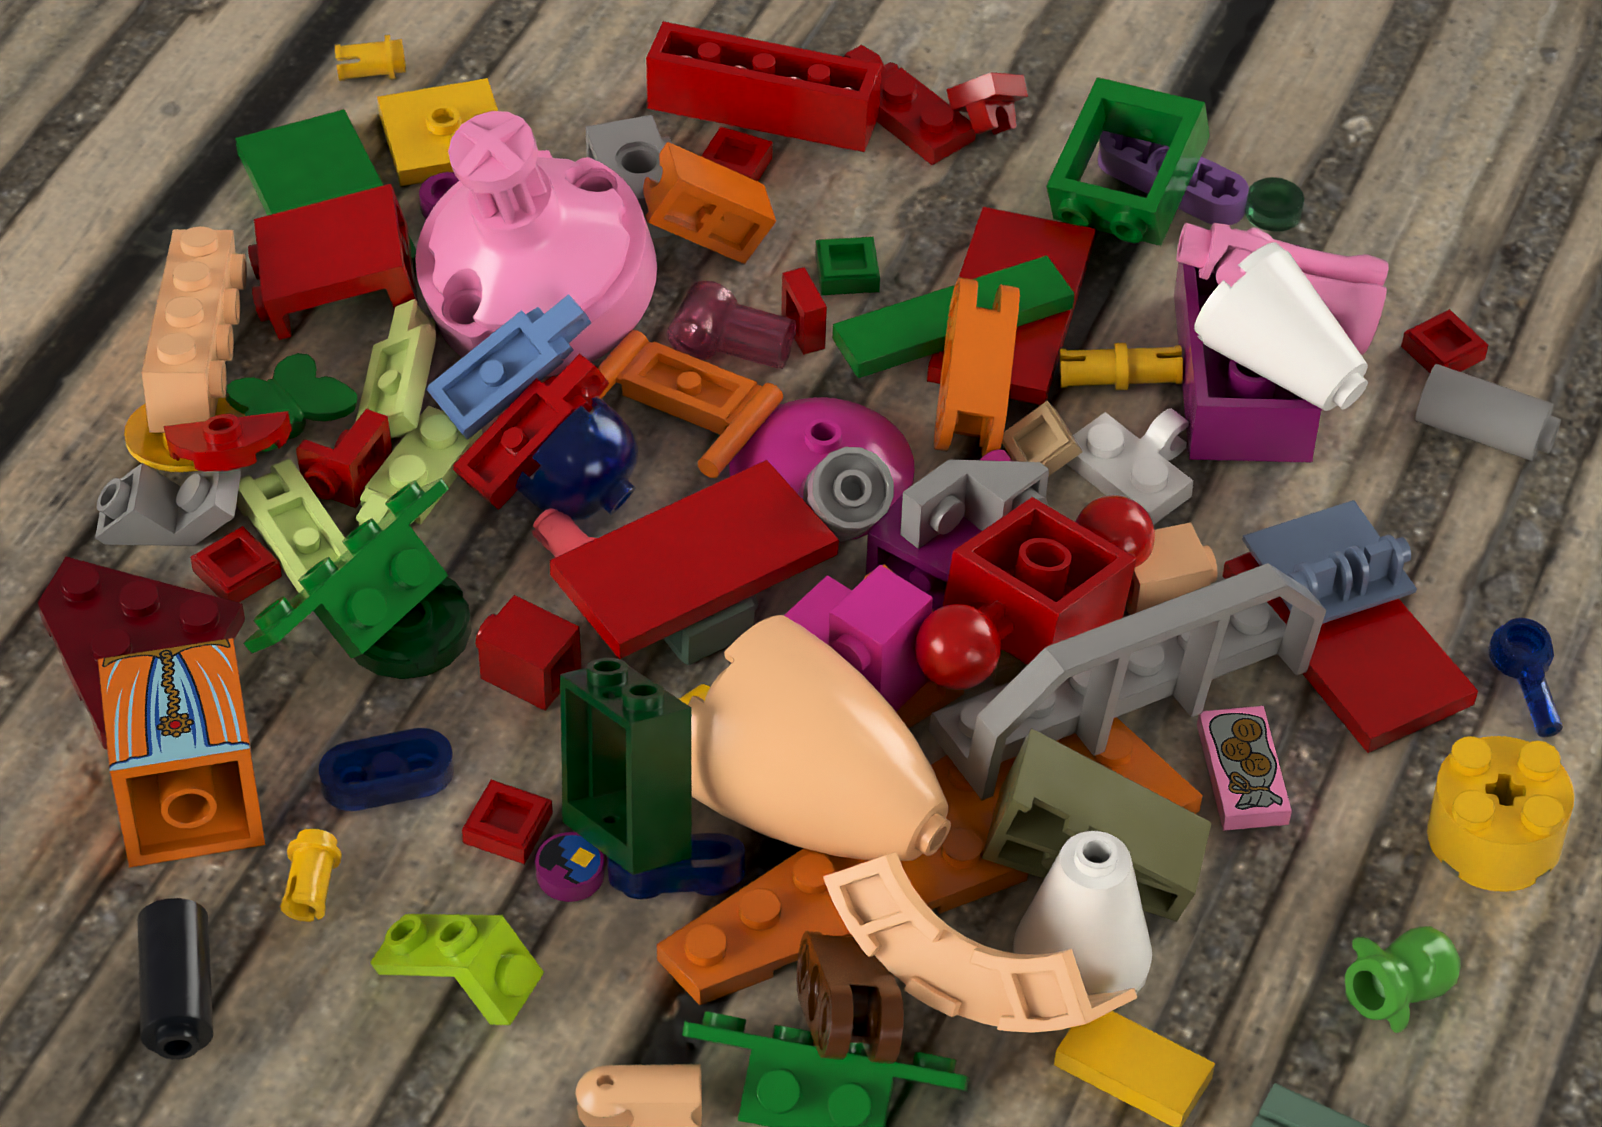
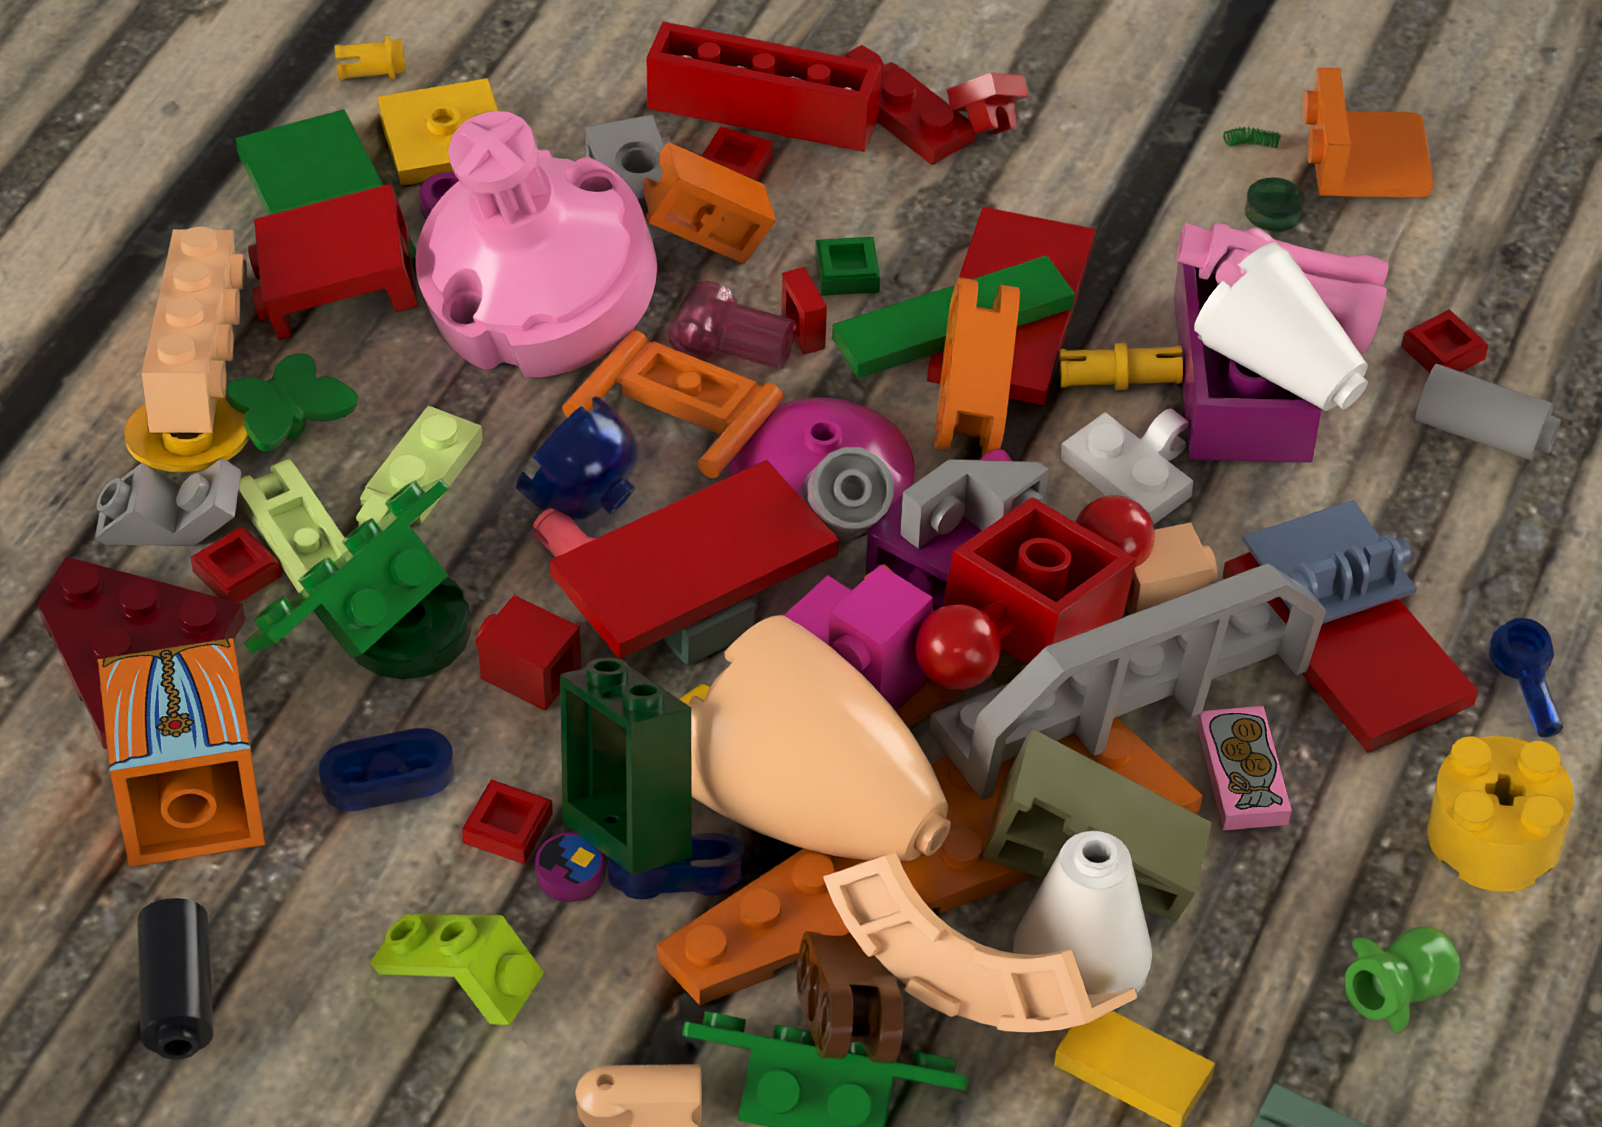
(227, 440): red plate -> none
(312, 861): yellow pin -> none
(352, 463): red bracket -> none
(400, 369): yellowish green hinge -> none
(506, 364): medium blue hinge -> none
(512, 440): red hinge -> none
(1041, 439): tan tile -> none
(1139, 115): green window -> none
(1212, 193): medium lavender beam -> none
(1246, 136): none -> green leg
(1364, 149): none -> orange bracket

